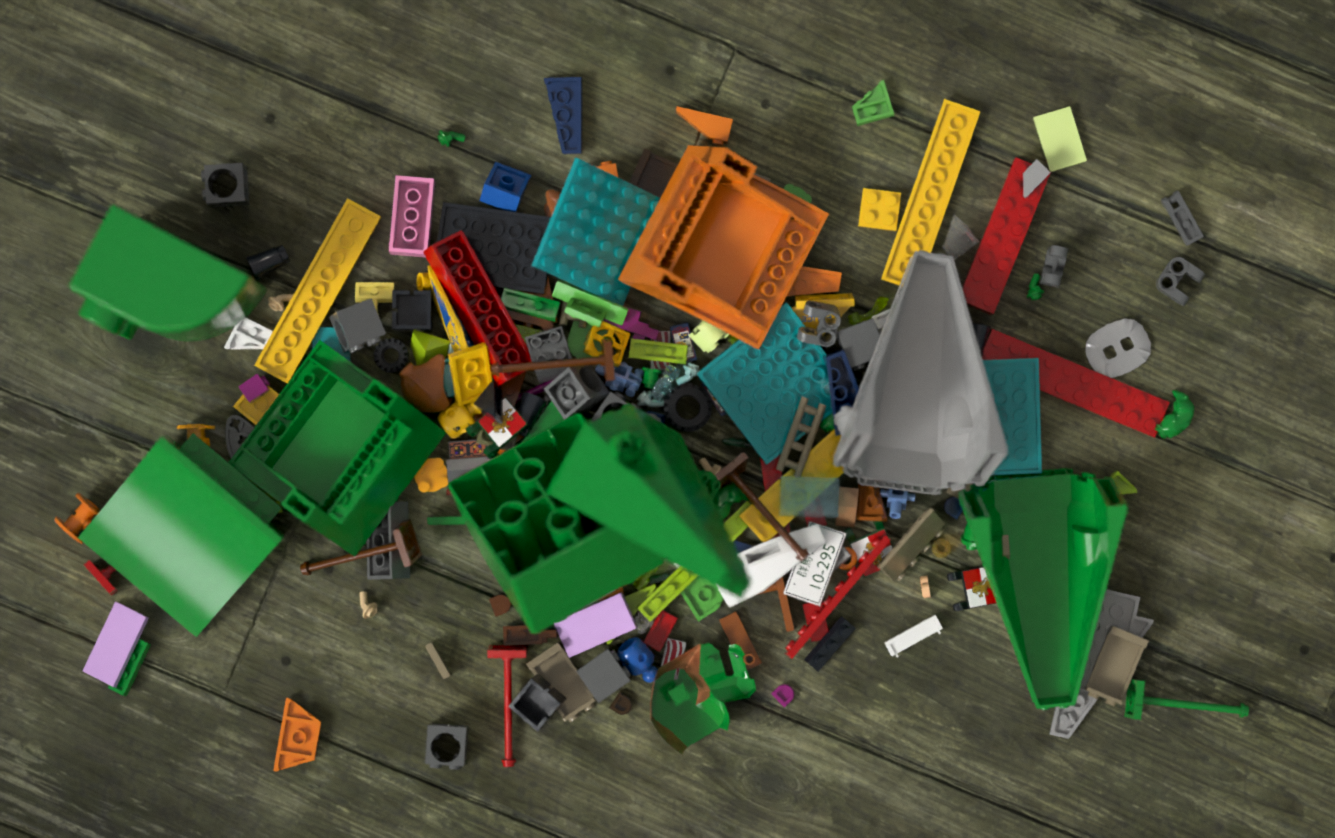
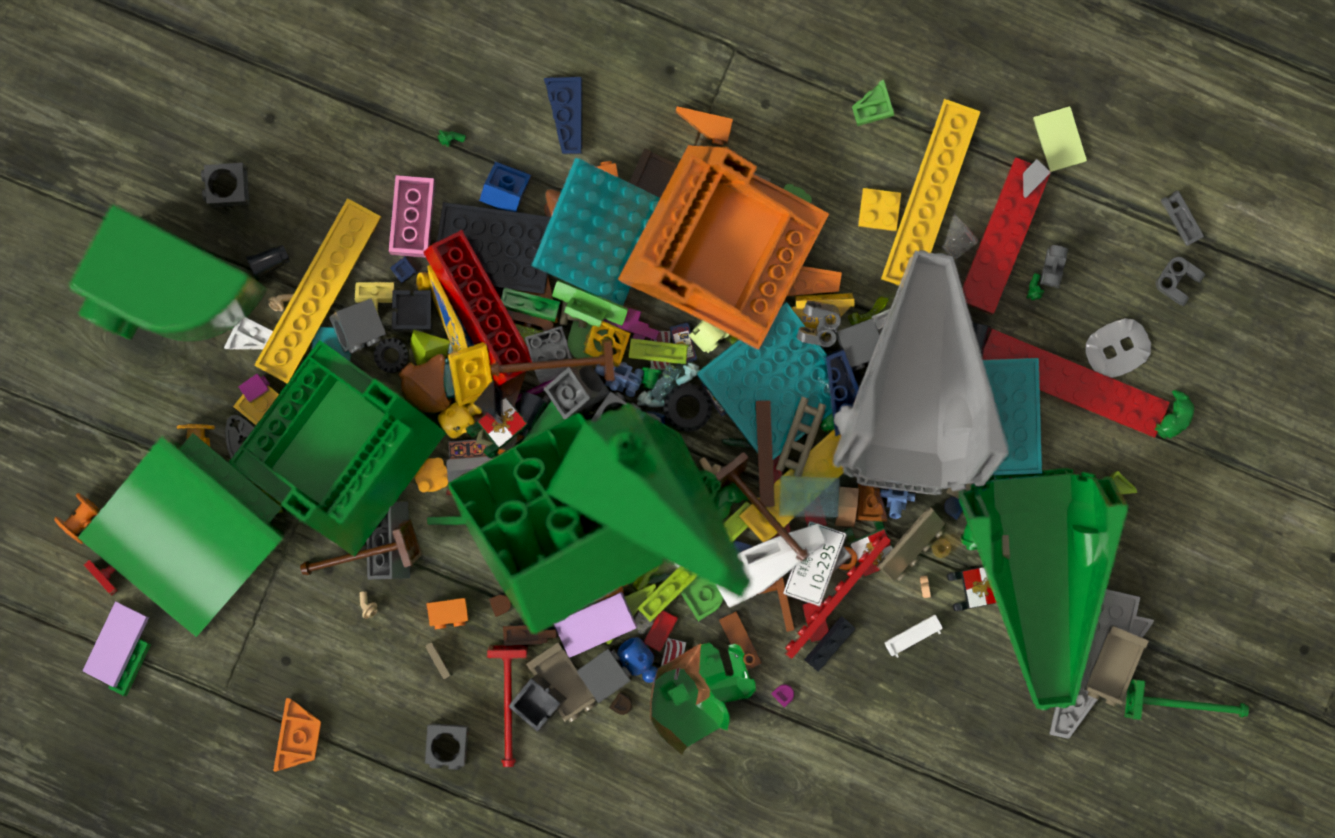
(403, 269): none -> dark blue tile
(448, 612): none -> orange brick
(765, 457): none -> reddish brown sticker

